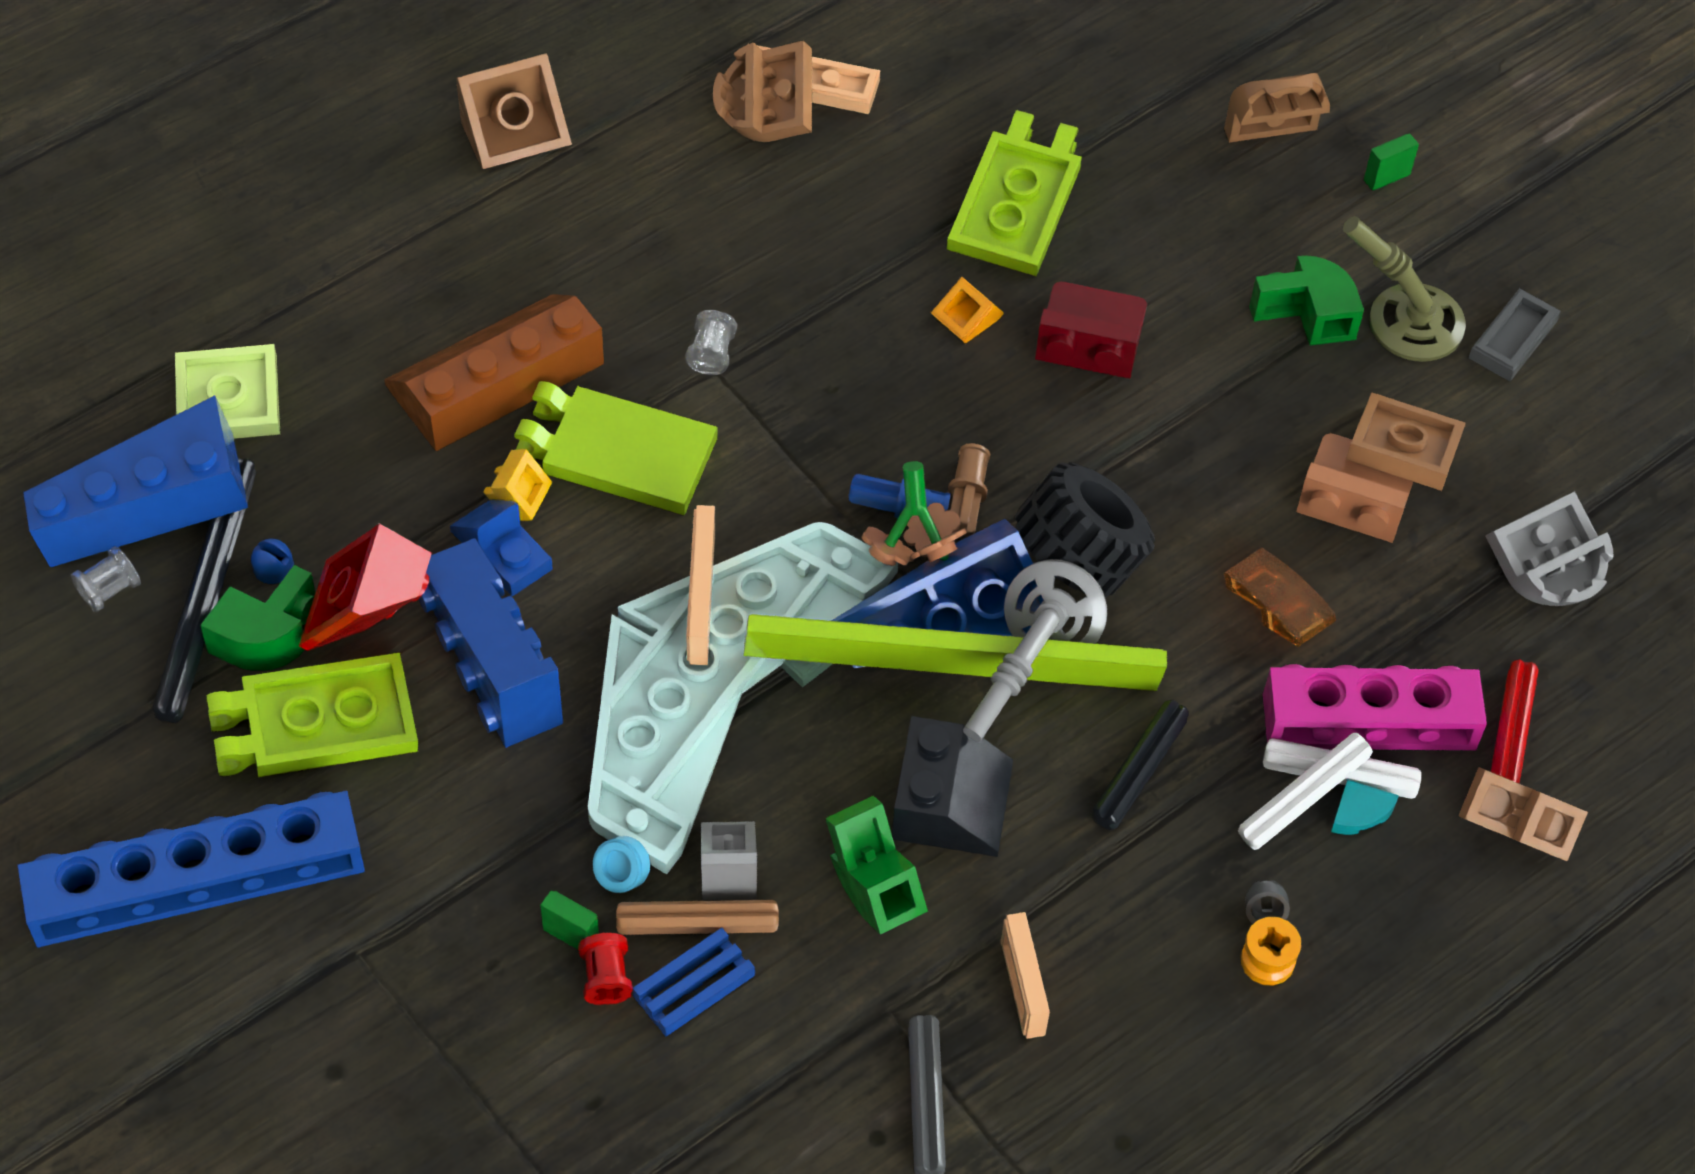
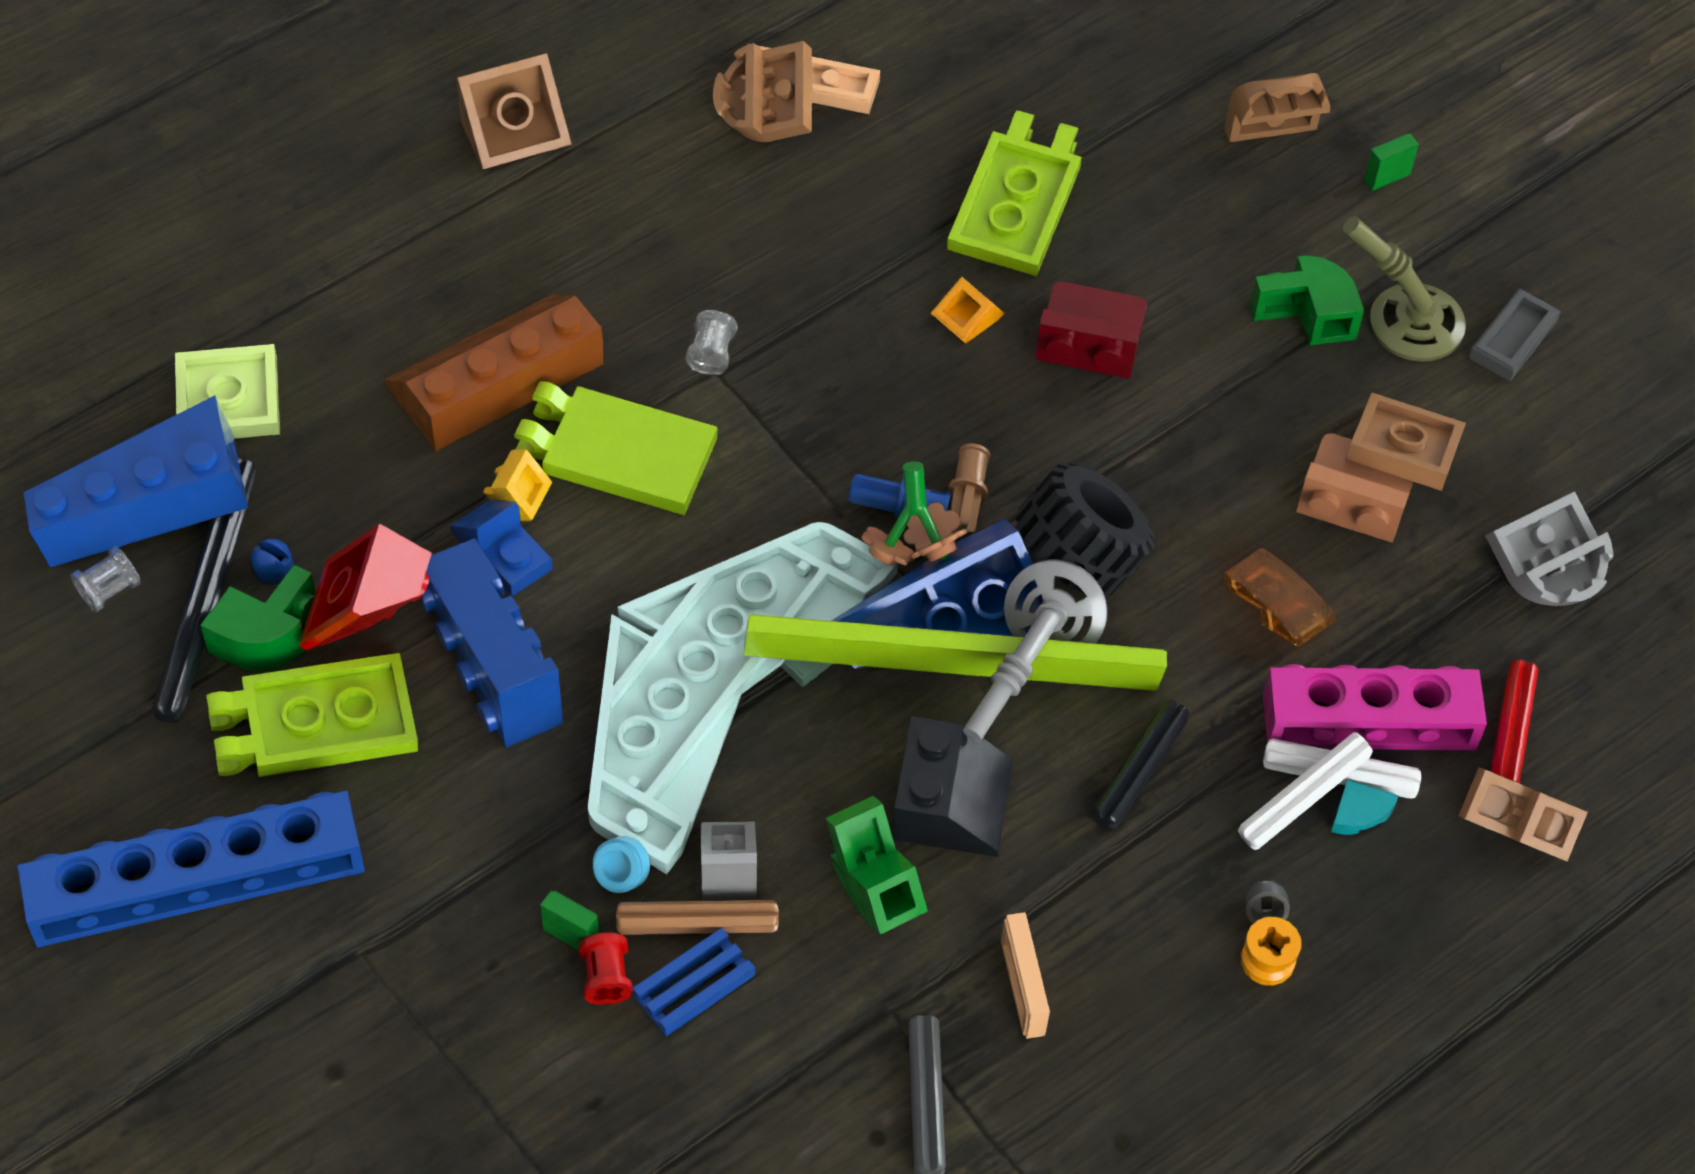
(700, 585): light nougat tile -> none

